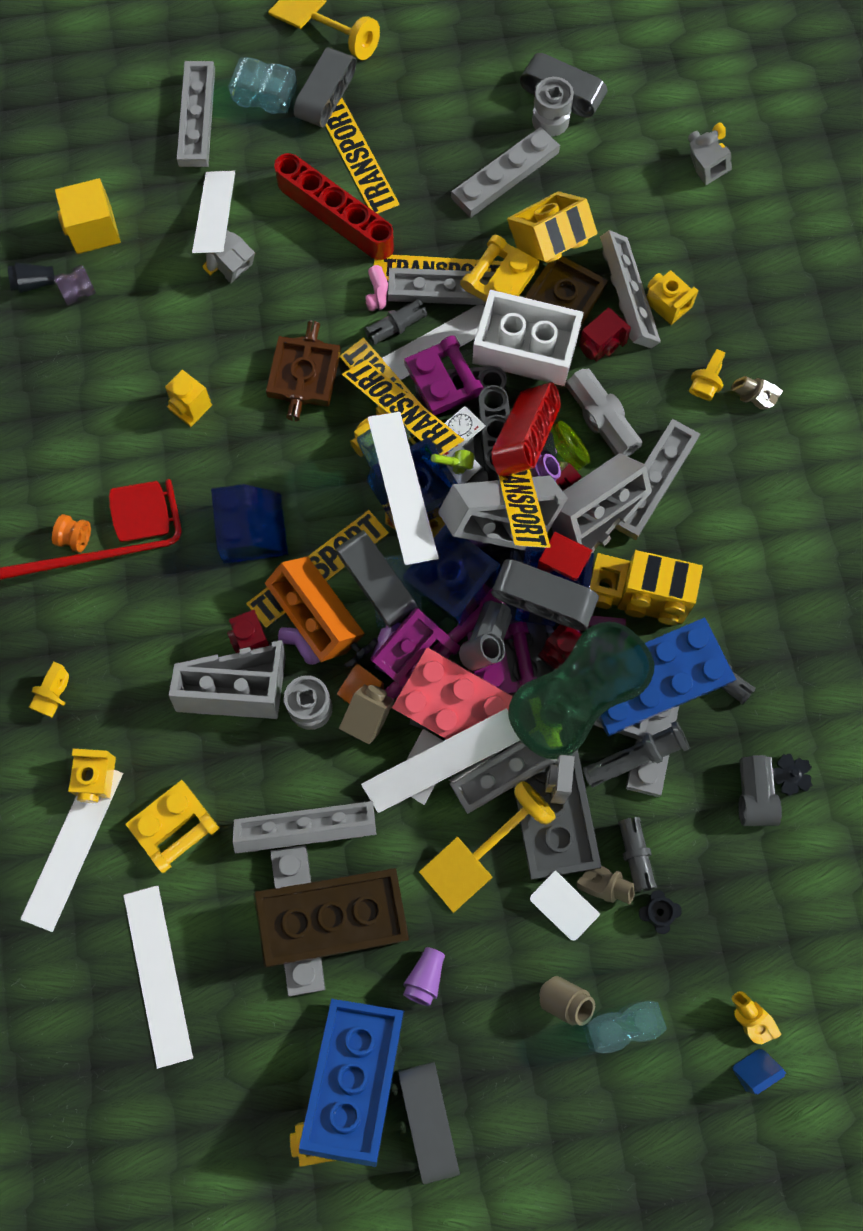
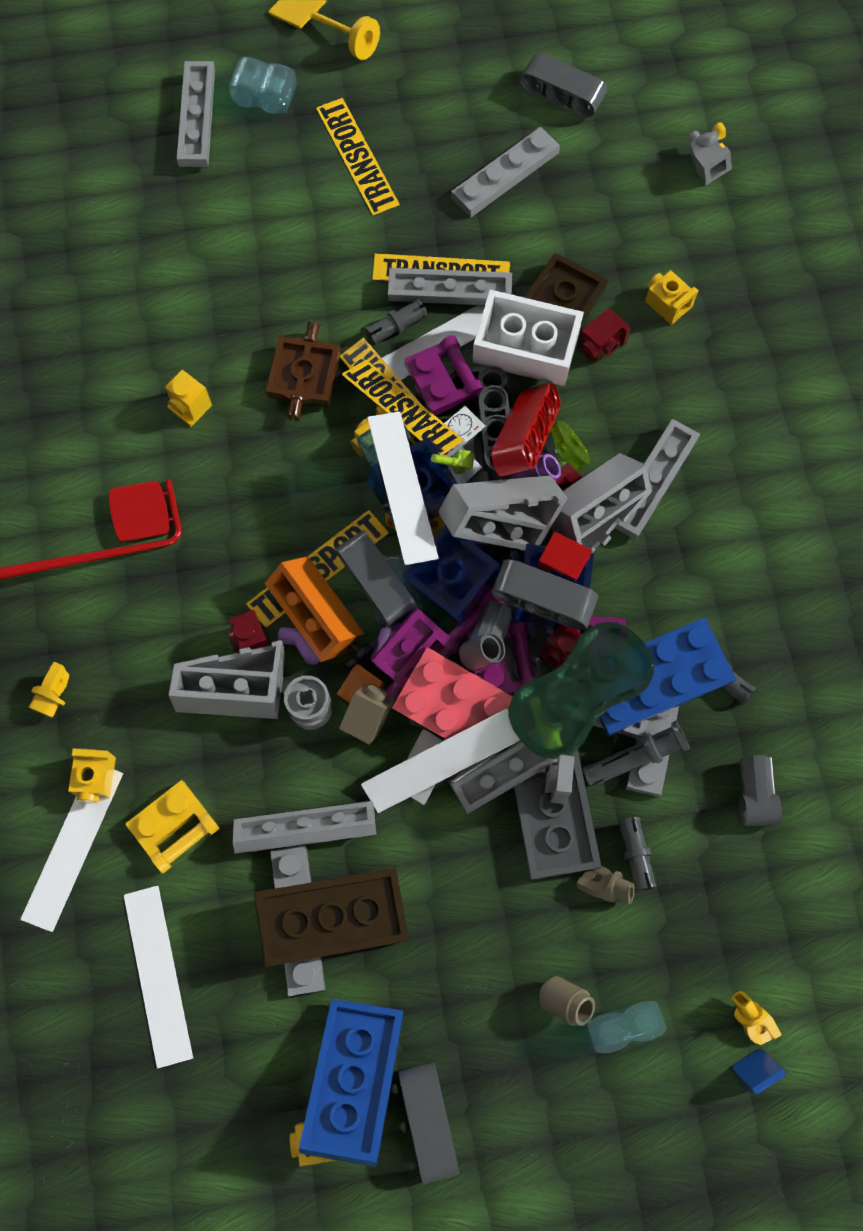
(29, 276): black cone -> none
(71, 533): orange wheel -> none
(74, 284): clear purple wheel -> none
(87, 216): yellow head -> none
(214, 212): white sticker -> none
(233, 260): light grey piece -> none
(248, 523): clear blue slope -> none
(319, 197): red beam -> none
(325, 87): dark grey beam -> none
(380, 286): bright pink arm -> none
(424, 979): medium lavender cone -> none
(457, 871): yellow piece -> none
(510, 276): yellow plate -> none
(524, 510): sticker -> none
(552, 105): light grey wheel -> none
(553, 226): yellow brick -> none
(564, 906): white sticker -> none
(603, 413): light grey piece -> none
(613, 572): yellow brick -> none
(630, 289): light grey plate -> none
(660, 588): yellow brick -> none
(670, 912): black plate -> none
(706, 381): yellow piece -> none
(758, 391): dark tan piece -> none
(792, 775): black plant -> none

